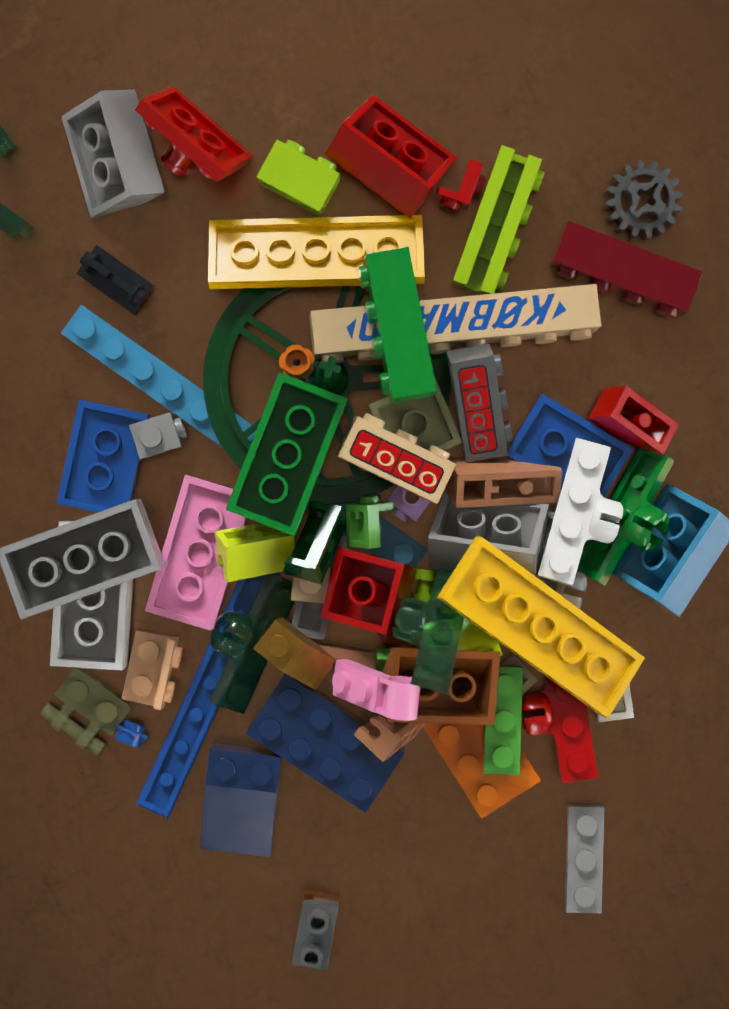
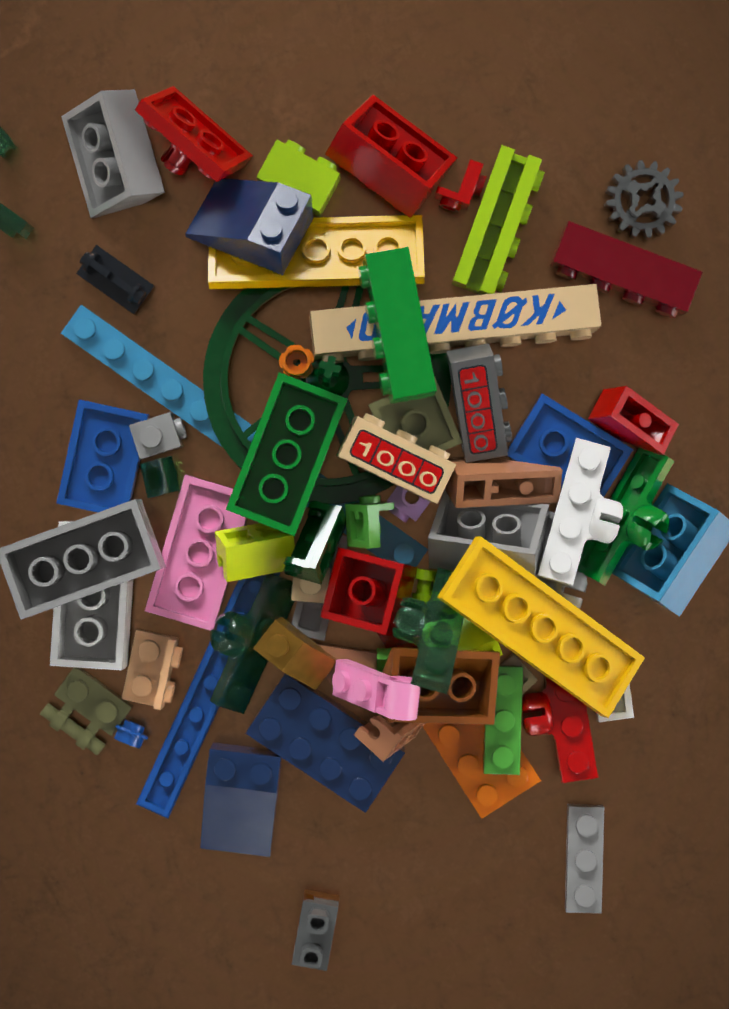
(160, 477): none -> clear green plate
(253, 221): none -> dark blue slope

